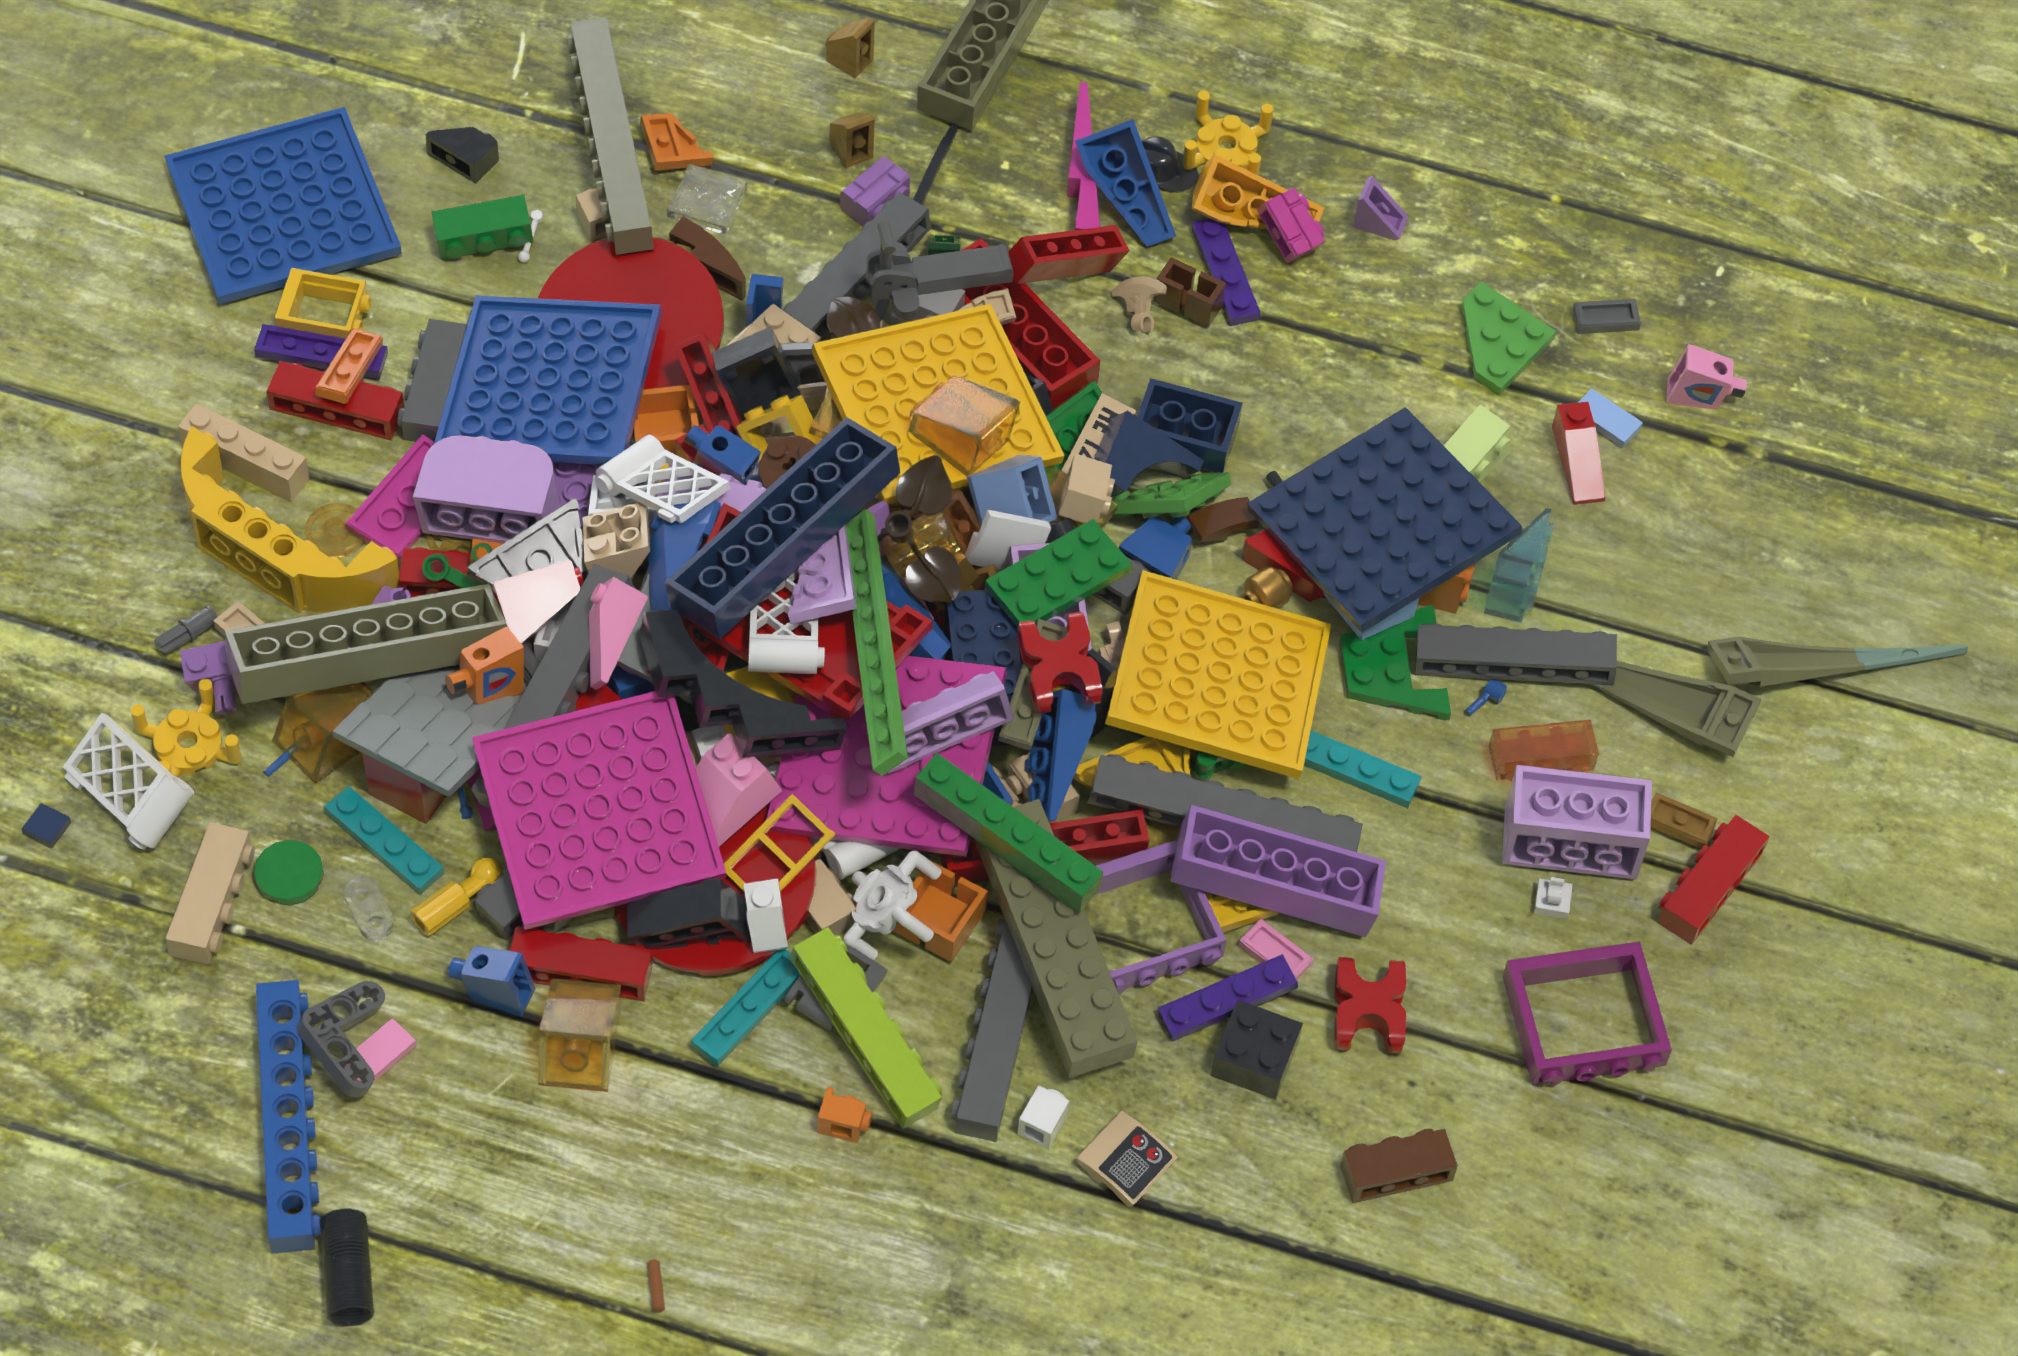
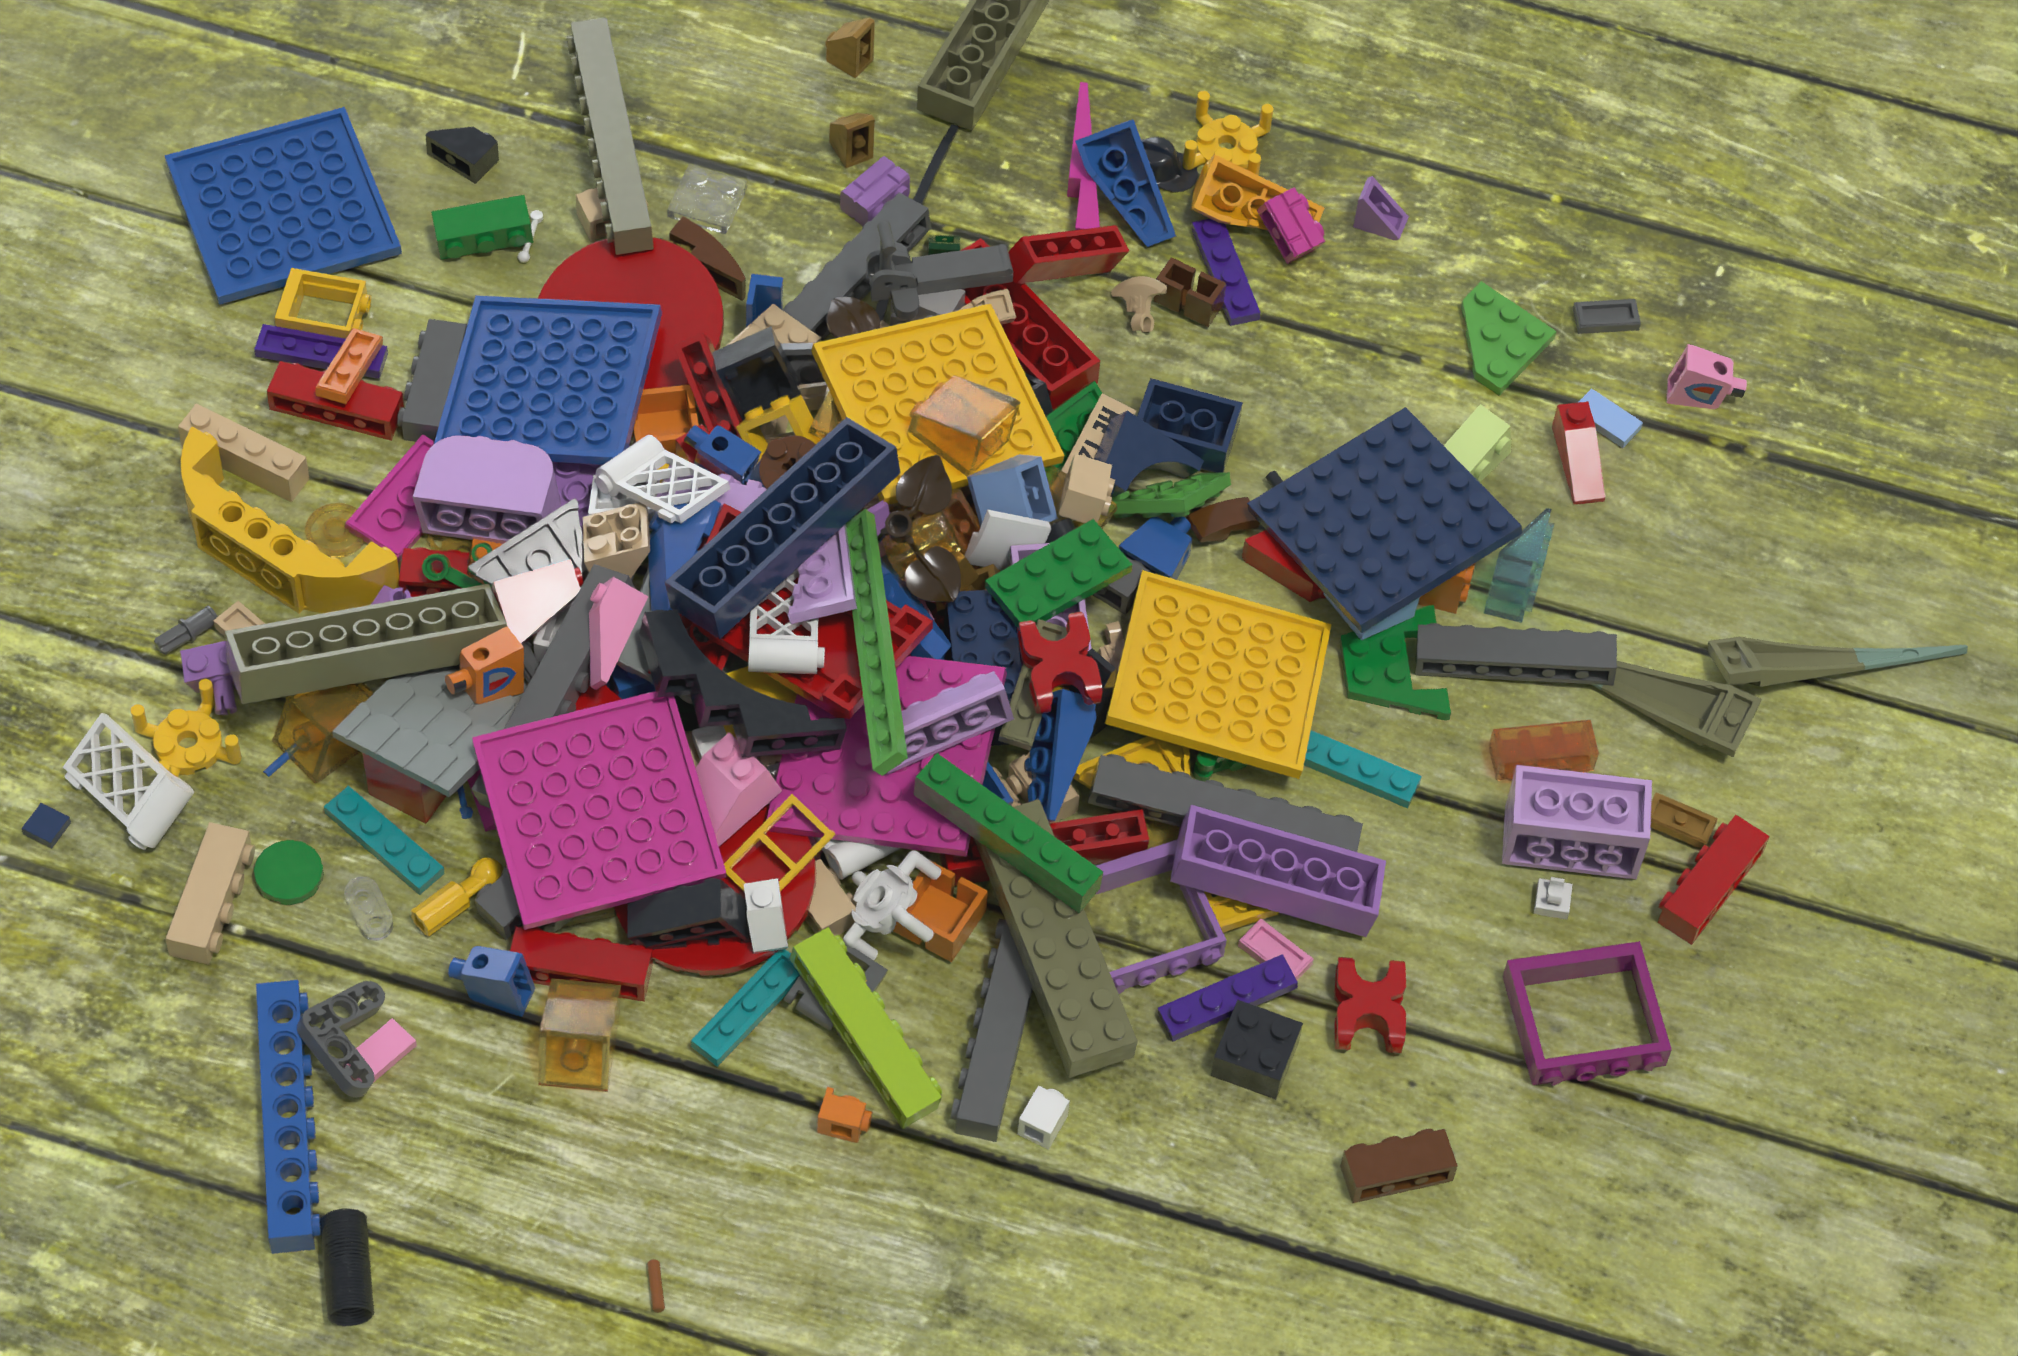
(671, 144): orange wing -> none
(1126, 1158): slope -> none
(1268, 587): pearl gold head -> none
(1494, 690): blue hand -> none

